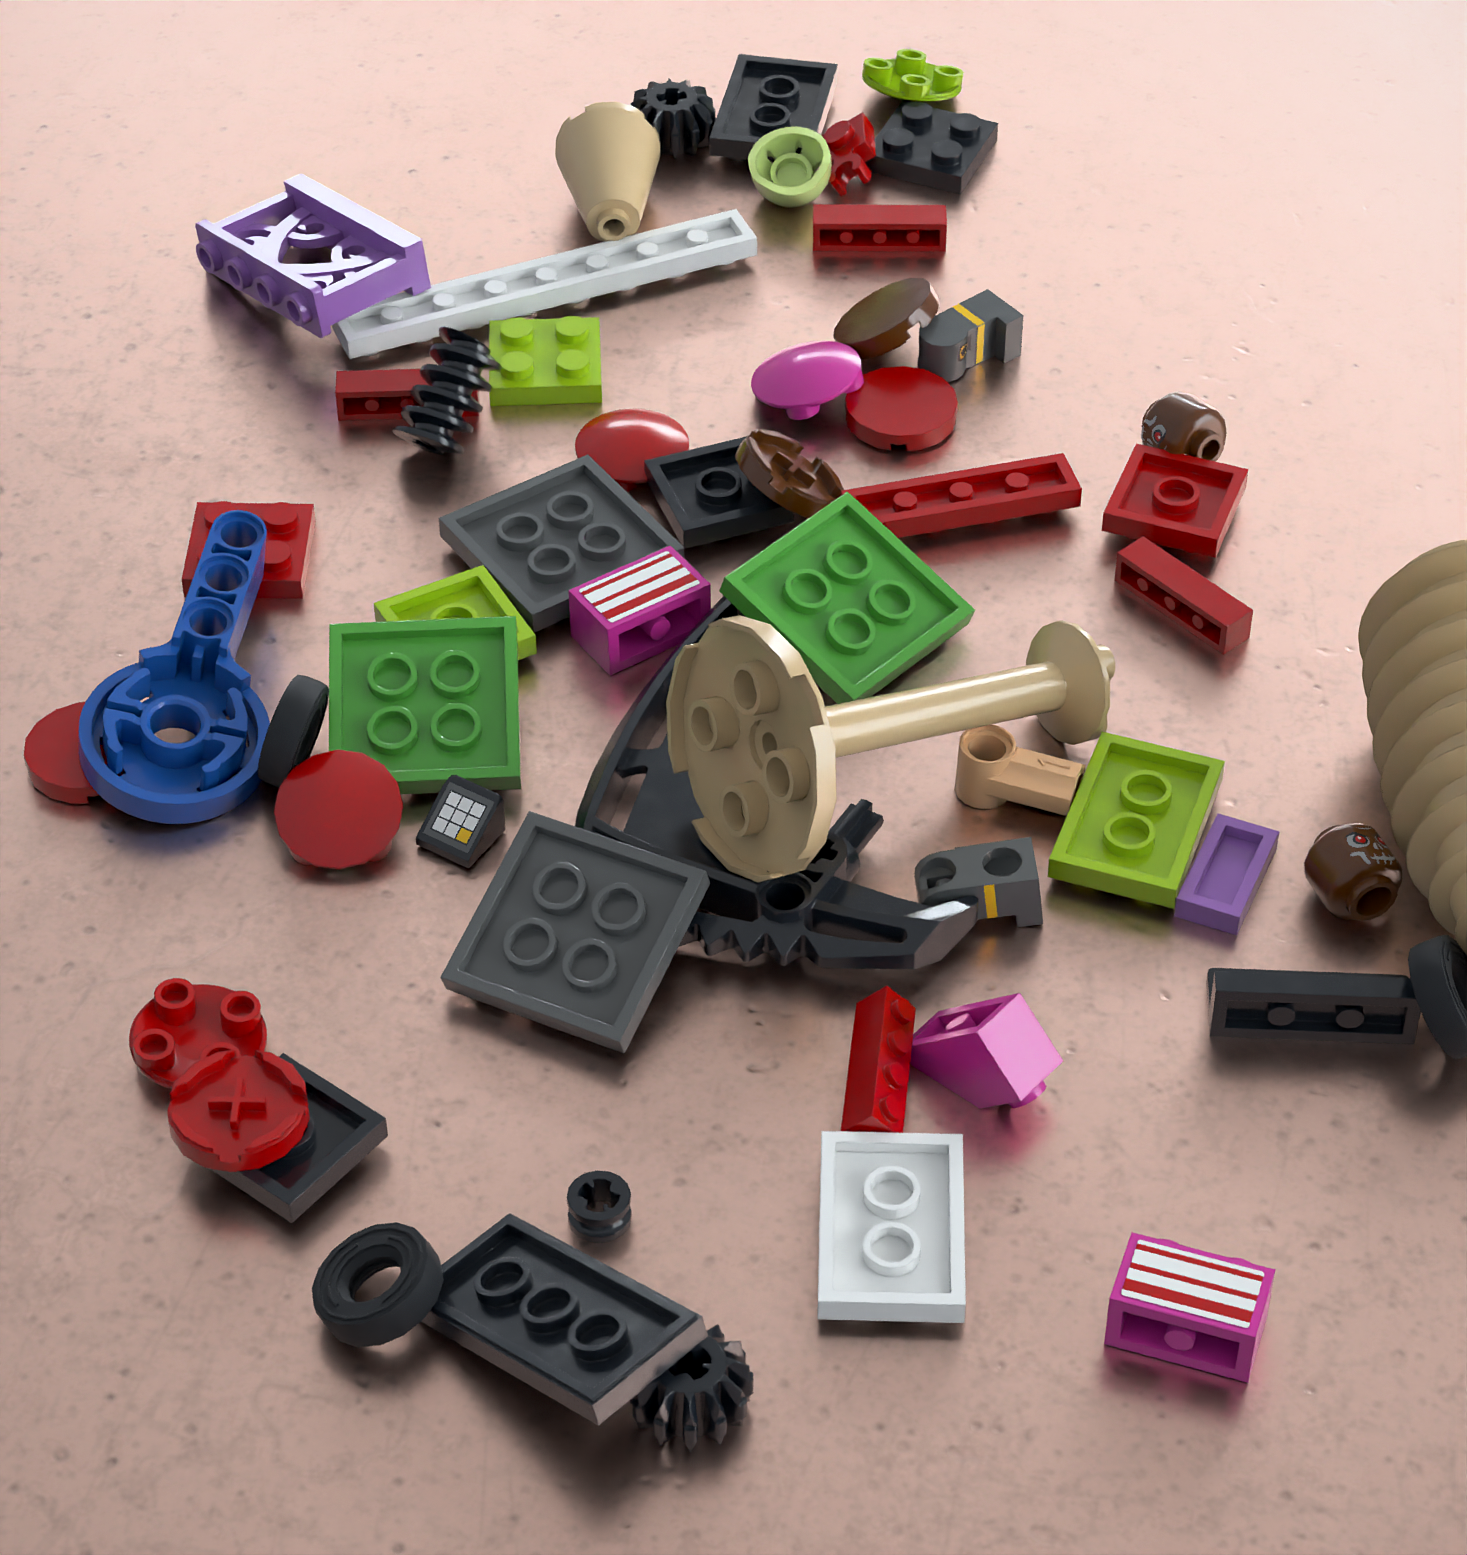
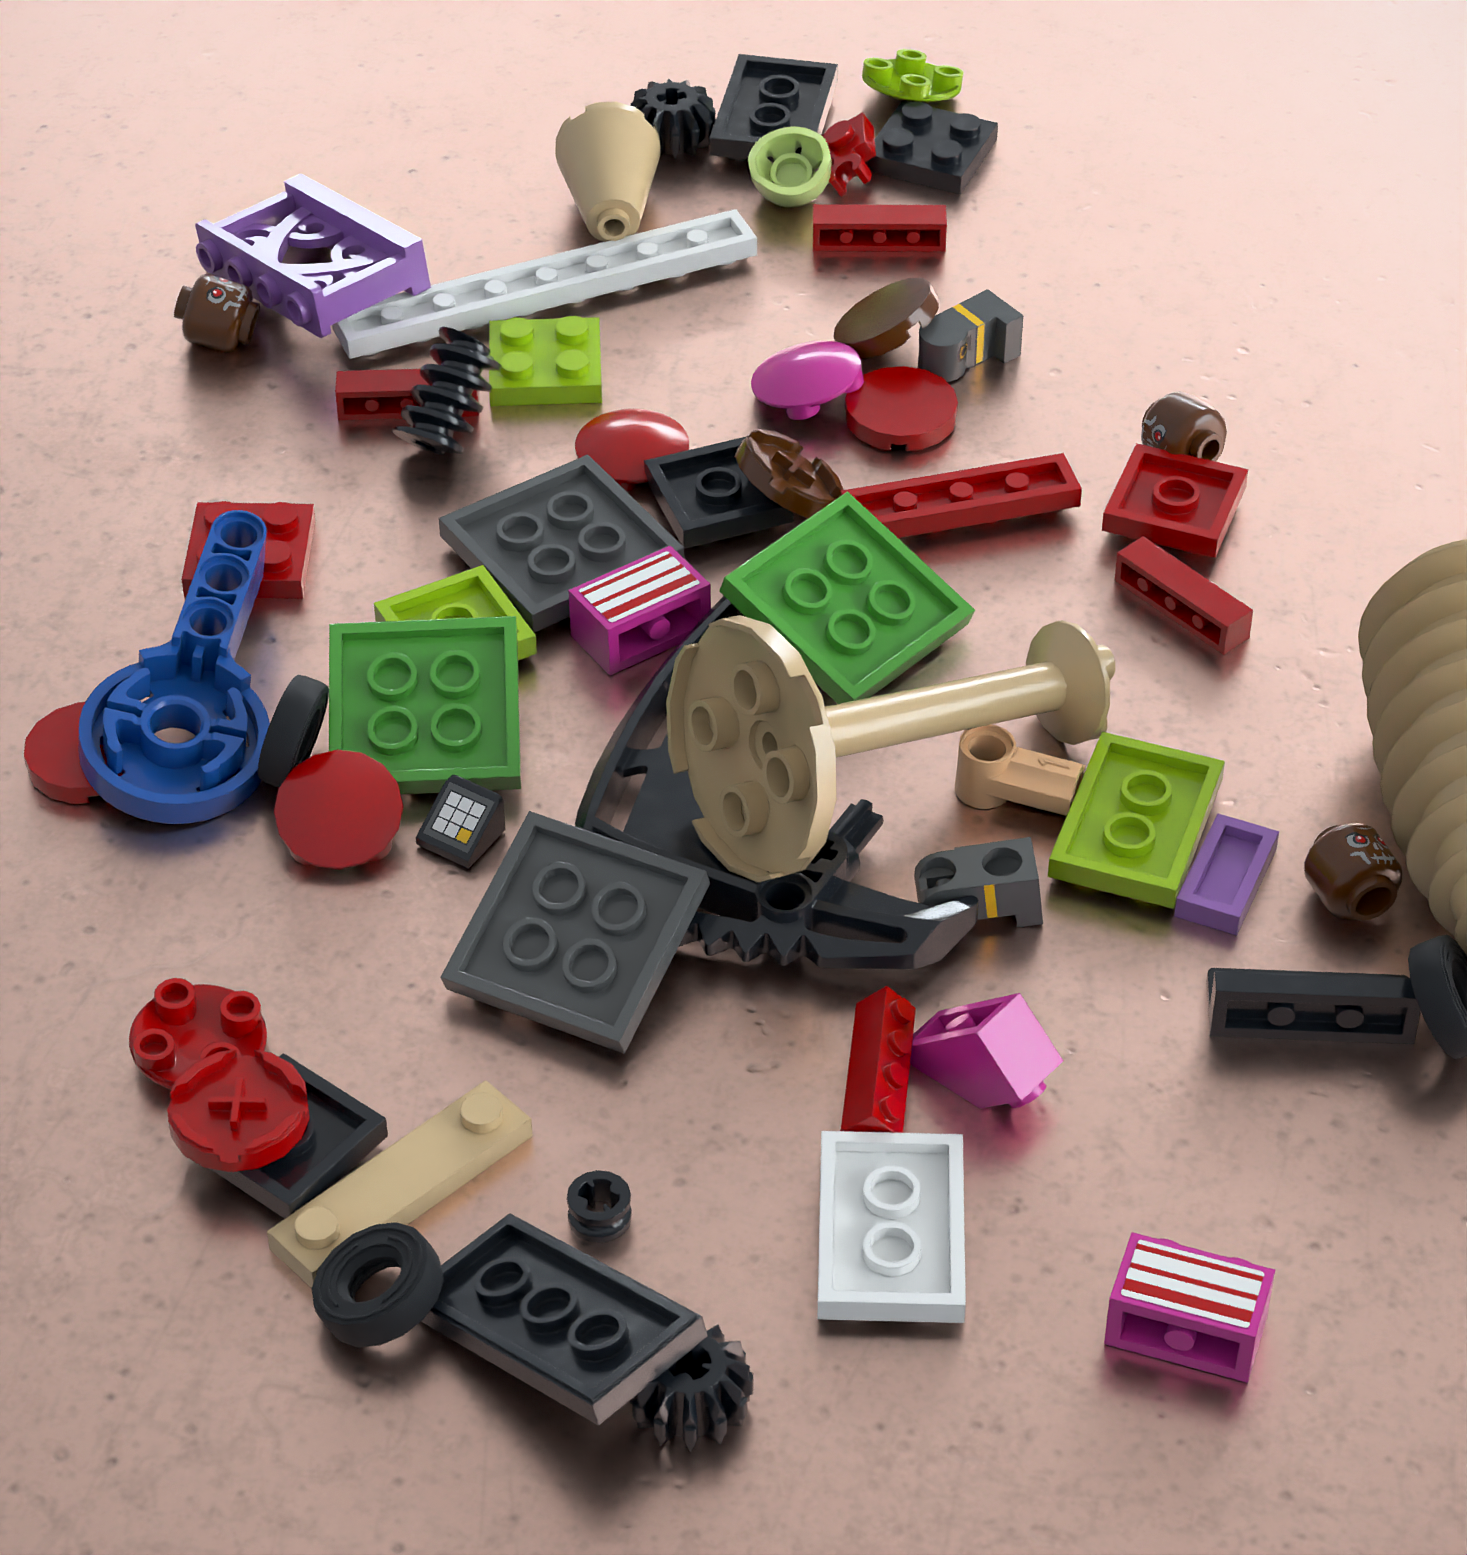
(217, 313): none -> reddish brown head
(404, 1177): none -> tan plate

